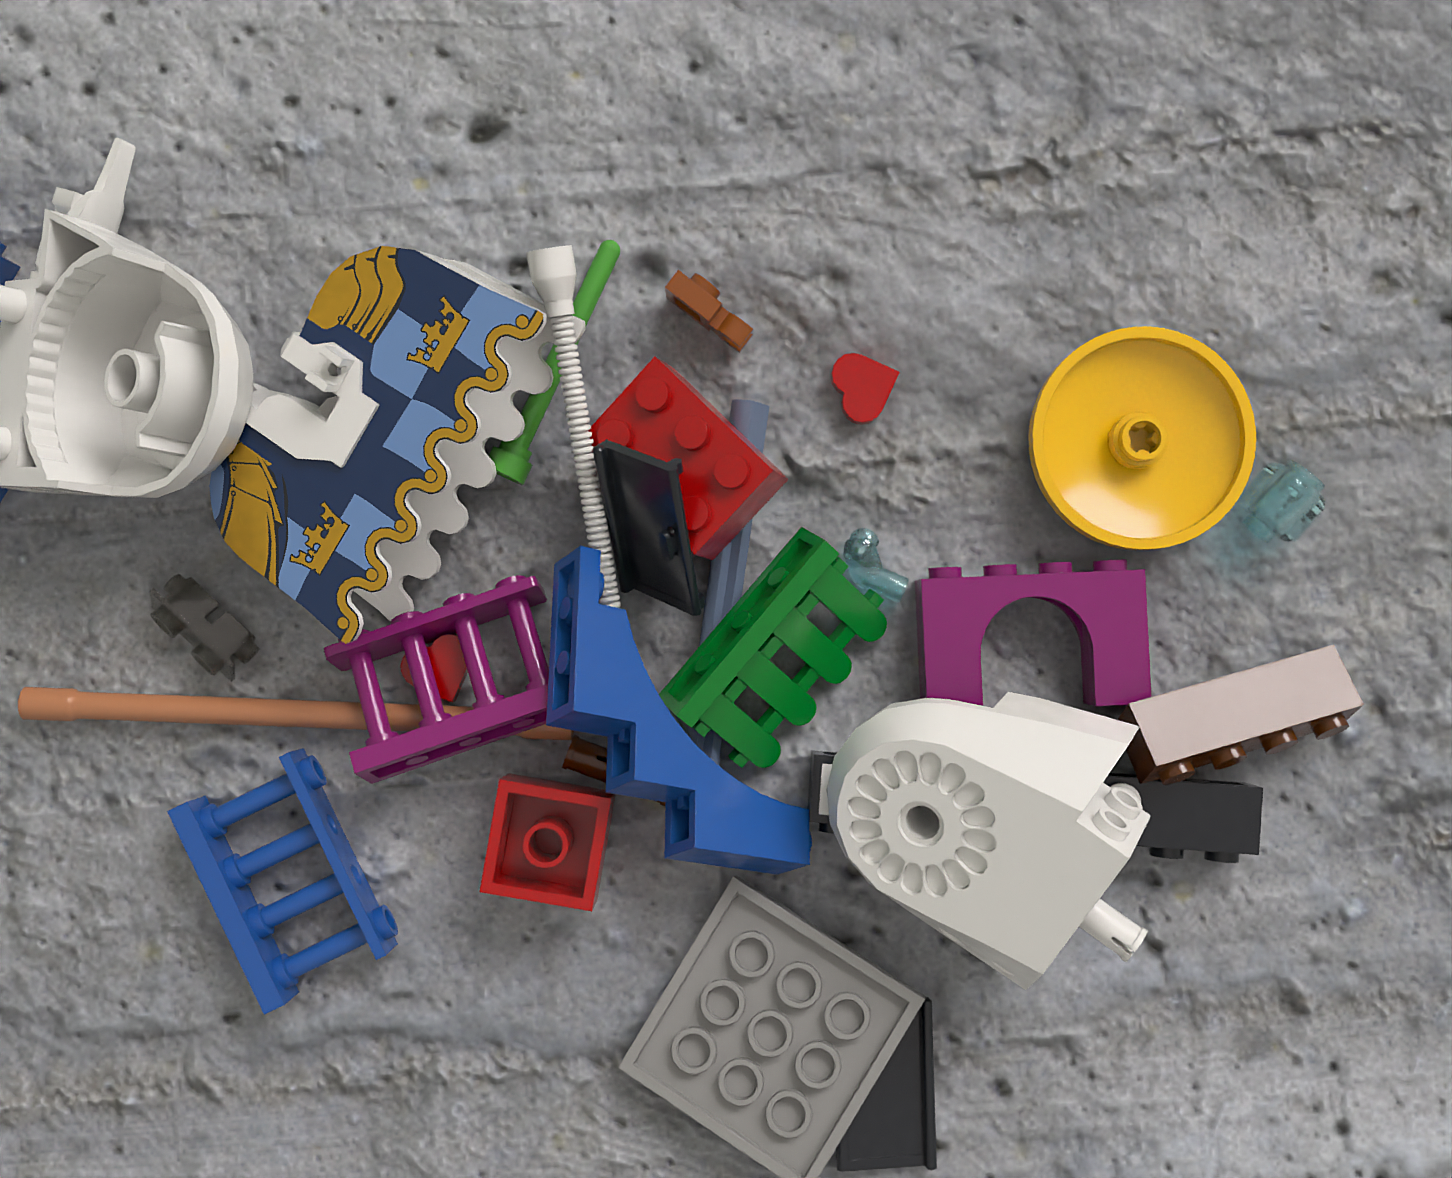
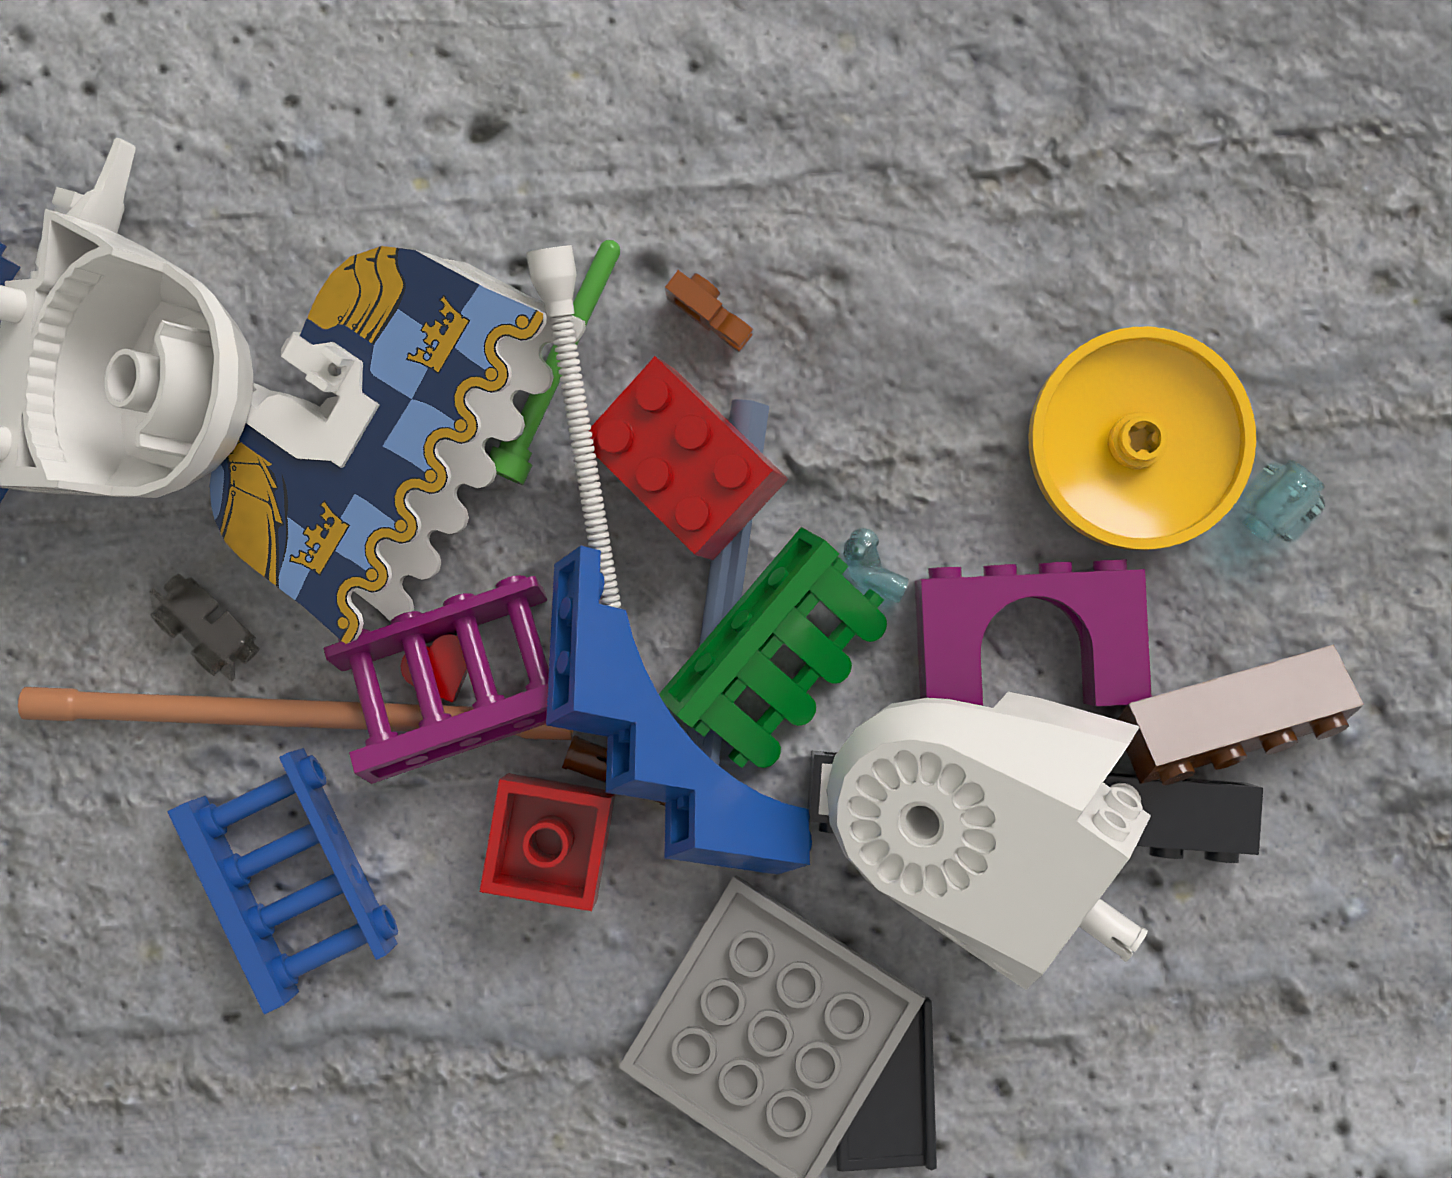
(648, 525): black door -> none
(863, 386): red tile -> none

